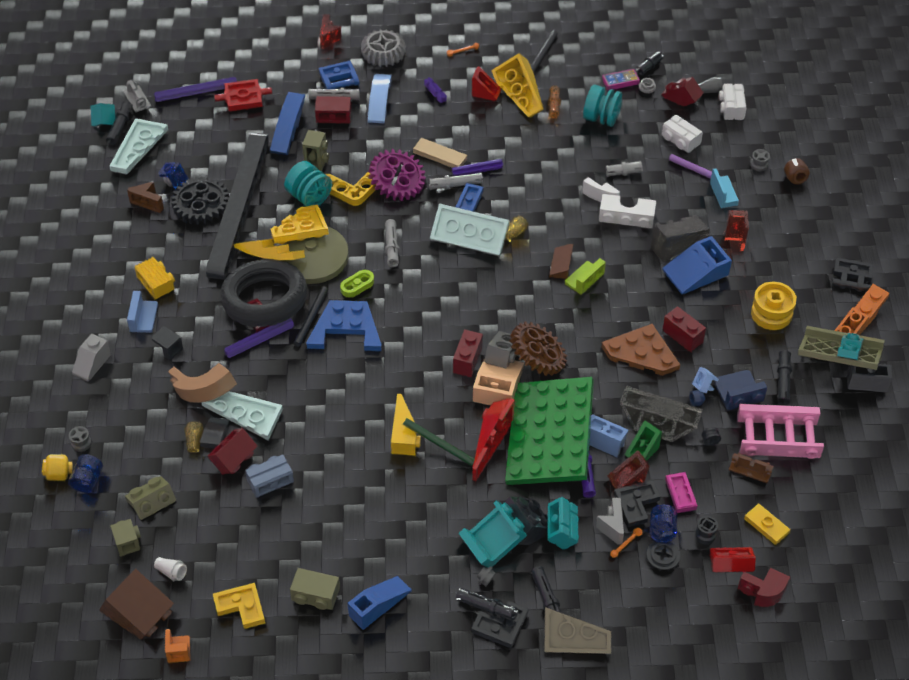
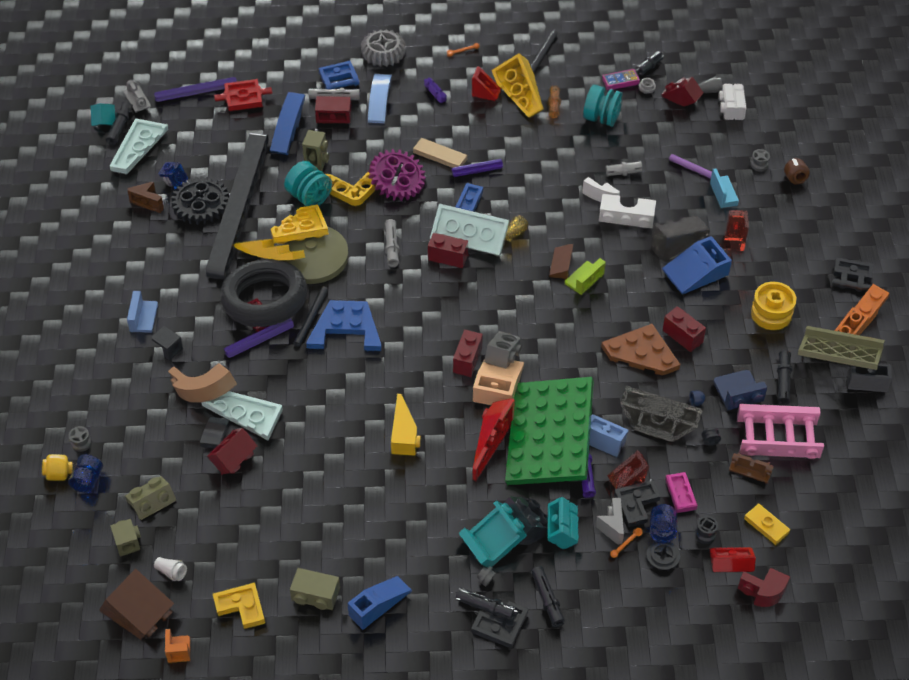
(91, 357): light grey slope -> none
(154, 277): yellow brick -> none
(193, 435): clear yellow cone -> none
(269, 475): sand blue brick -> none
(329, 33): clear red slope -> none
(355, 284): lime plate -> none
(439, 442): dark green bar -> none
(448, 250): none -> dark red brick
(453, 181): light grey pin -> none
(538, 348): reddish brown gear -> none
(574, 635): dark tan wing -> none
(645, 441): green slope -> none
(682, 133): white brick -> none
(703, 380): light blue tile -> none
(850, 346): teal slope -> none

